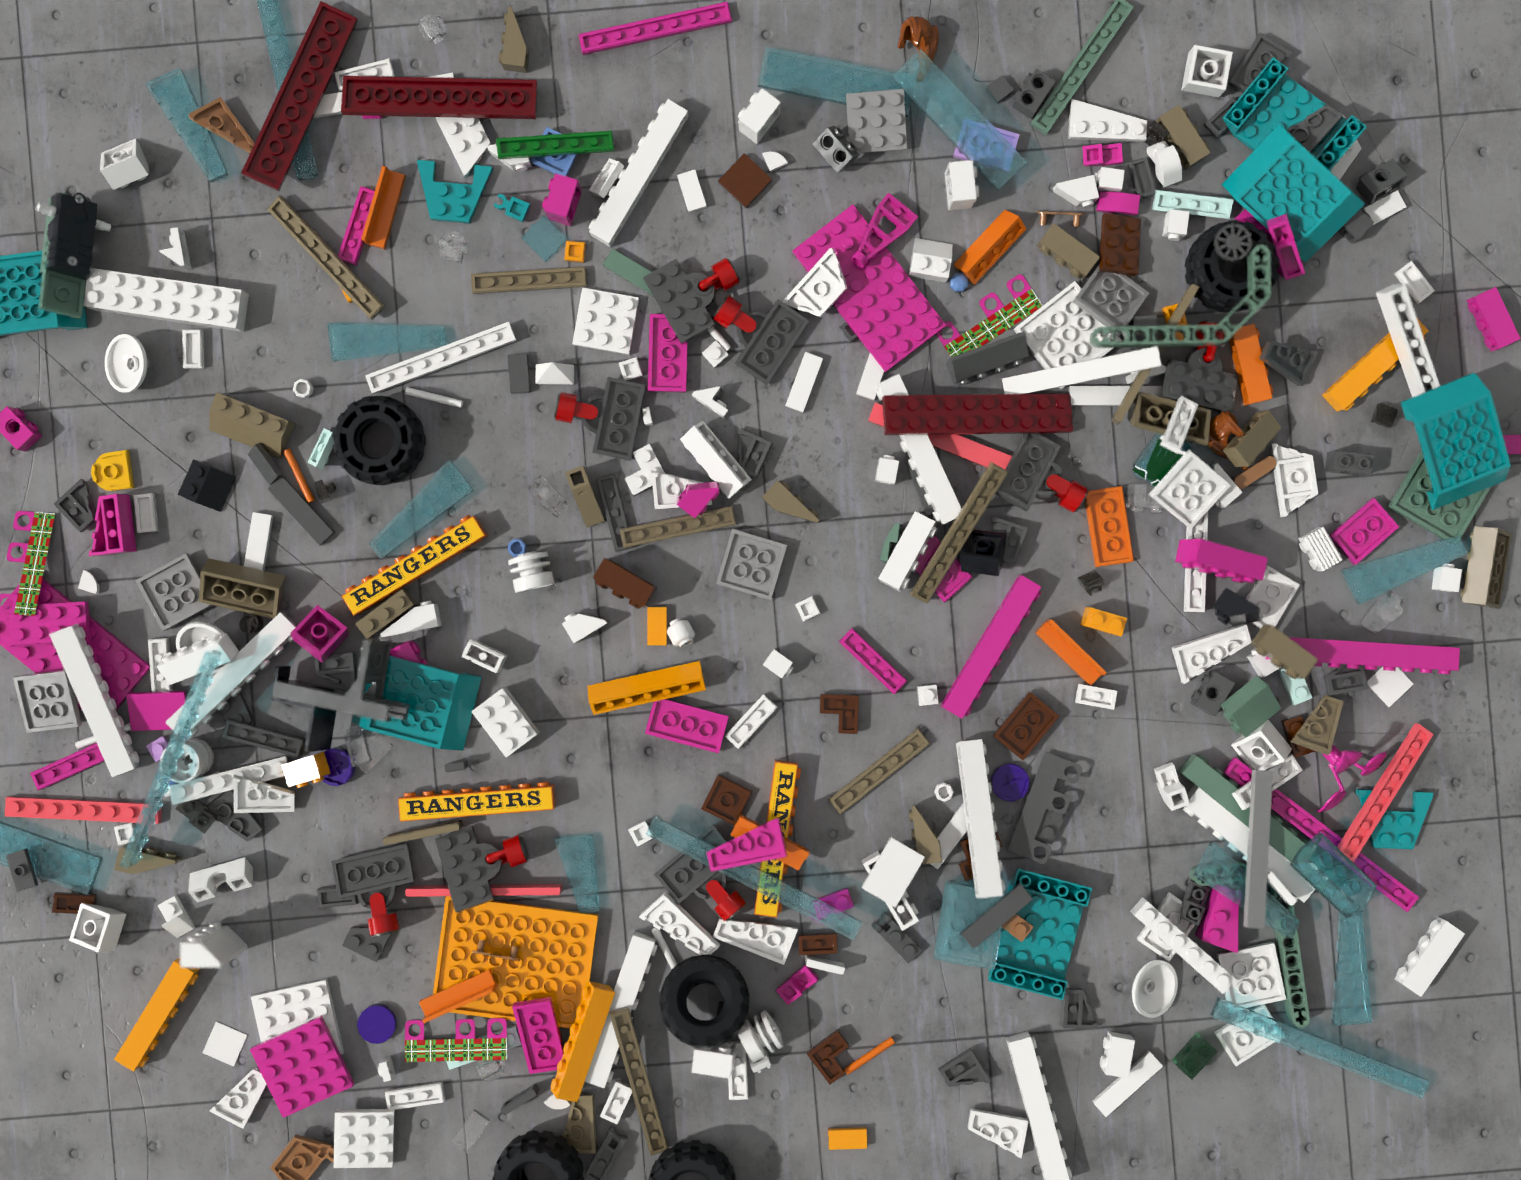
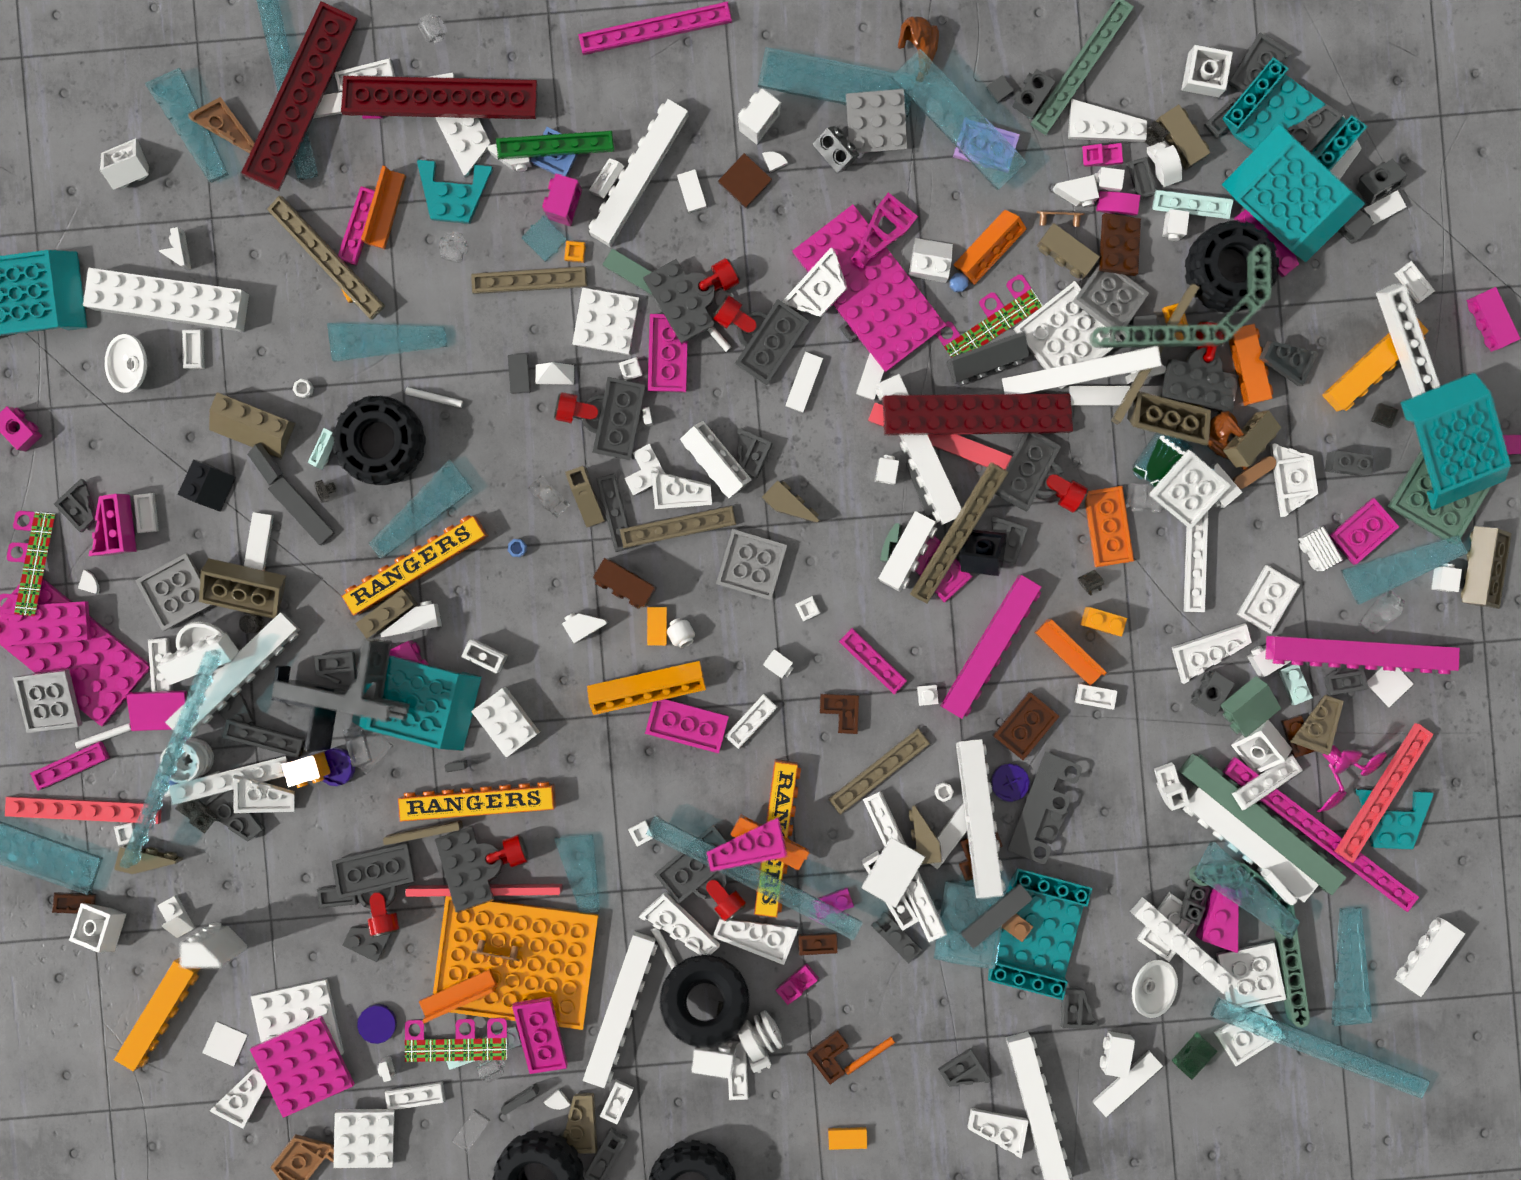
(22, 870): dark grey plate -> none
(67, 251): piece -> none
(95, 699): white brick -> none
(113, 471): yellow tile -> none
(157, 747): lavender plate -> none
(206, 881): white arch -> none
(299, 476): orange bar -> none
(319, 633): dark pink brick -> none
(440, 358): white plate -> none
(514, 208): teal plate -> none
(515, 52): dark tan slope -> none
(531, 571): white wheel -> none
(582, 1041): light orange brick -> none
(638, 1080): dark tan tile -> none
(696, 497): dark pink slope -> none
(707, 398): white slope -> none
(715, 354): white plate -> none
(726, 799): reddish brown tile -> none
(825, 964): white tile -> none
(916, 891): none -> white tile
(961, 185): white brick -> none
(1179, 424): white tile -> none
(1221, 560): dark pink brick -> none
(1233, 242): dark grey wheel -> none
(1235, 609): black slope -> none
(1258, 849): light grey tile -> none
(1283, 652): dark tan brick -> none
(1285, 247): dark pink slope -> none
(1334, 875): clear light blue slope -> none

